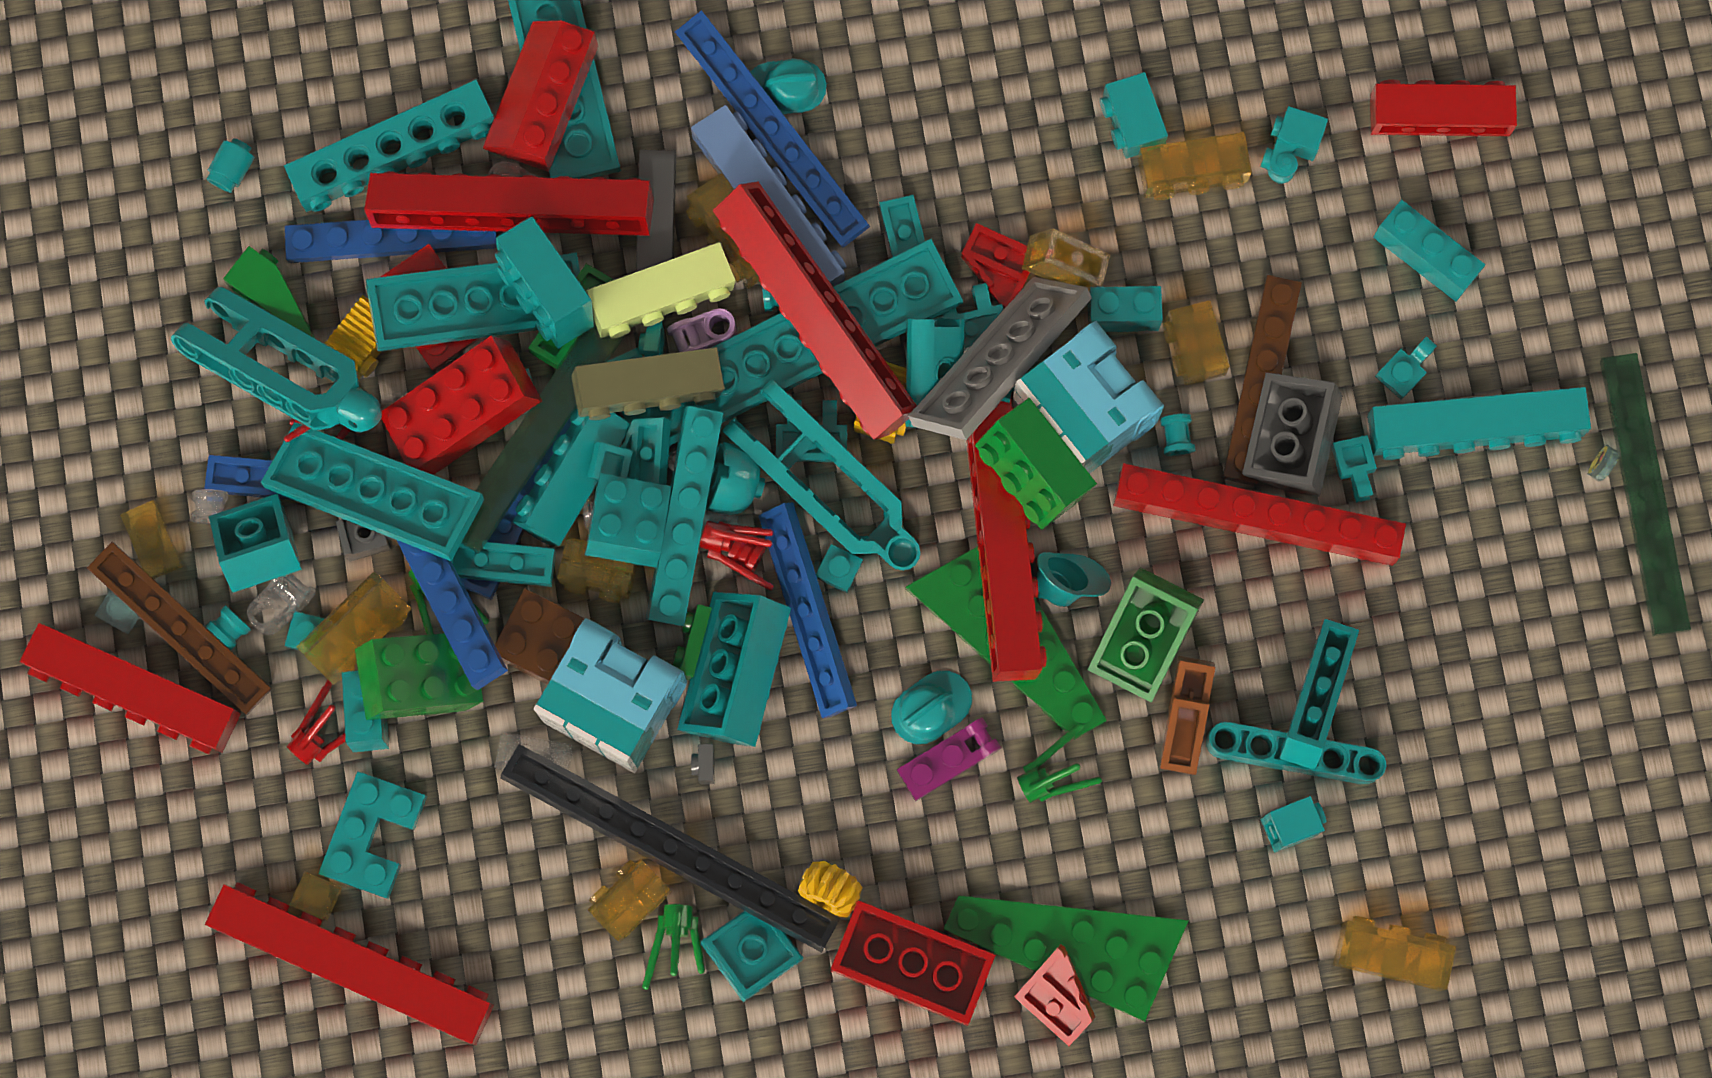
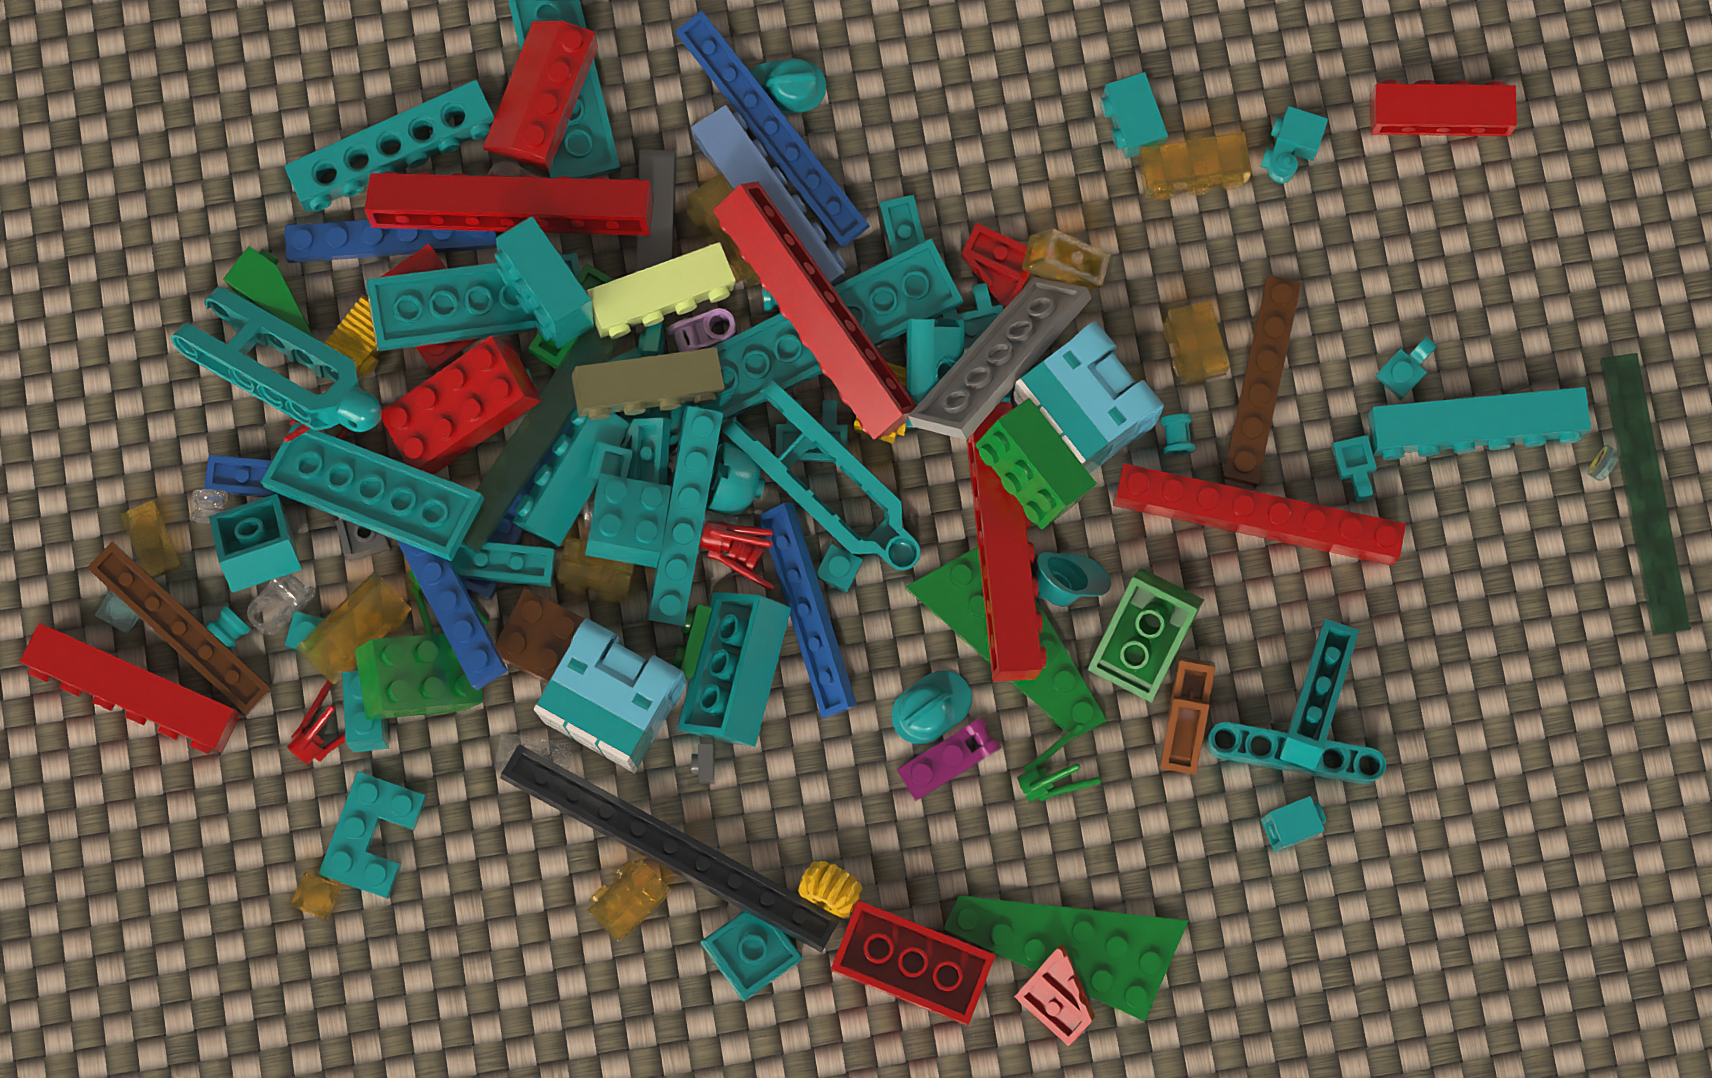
(230, 165): teal brick -> none
(350, 964): red brick -> none
(676, 922): green plant -> none
(1126, 308): teal brick -> none
(1293, 433): dark grey slope -> none
(1395, 954): clear yellow brick -> none
(1428, 250): teal brick -> none

